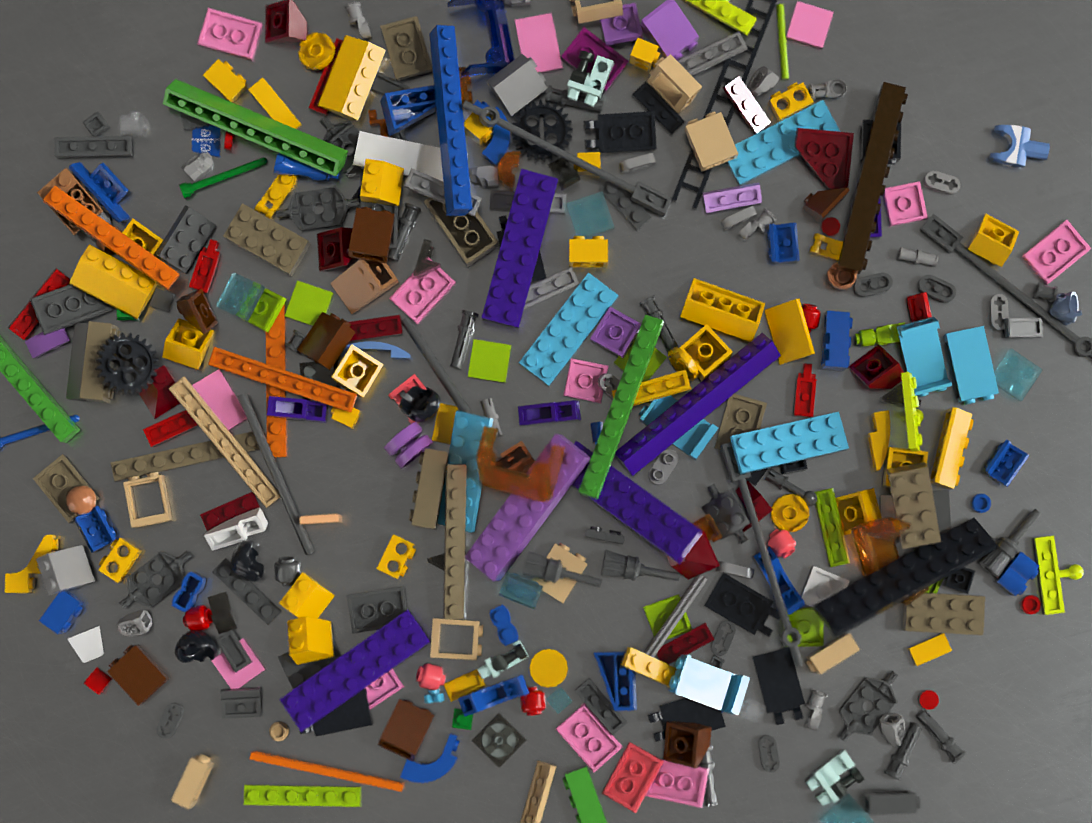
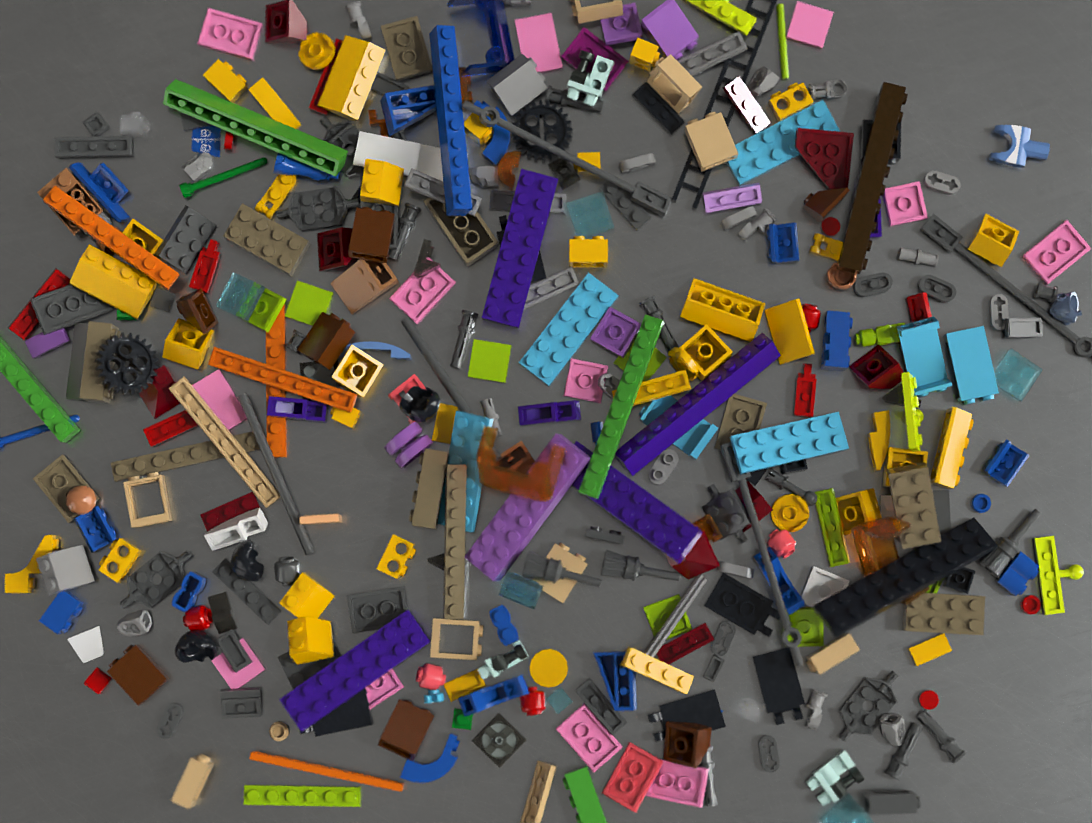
(376, 328): dark red plate -> none
(623, 132): black tile -> none
(708, 685): panel -> none

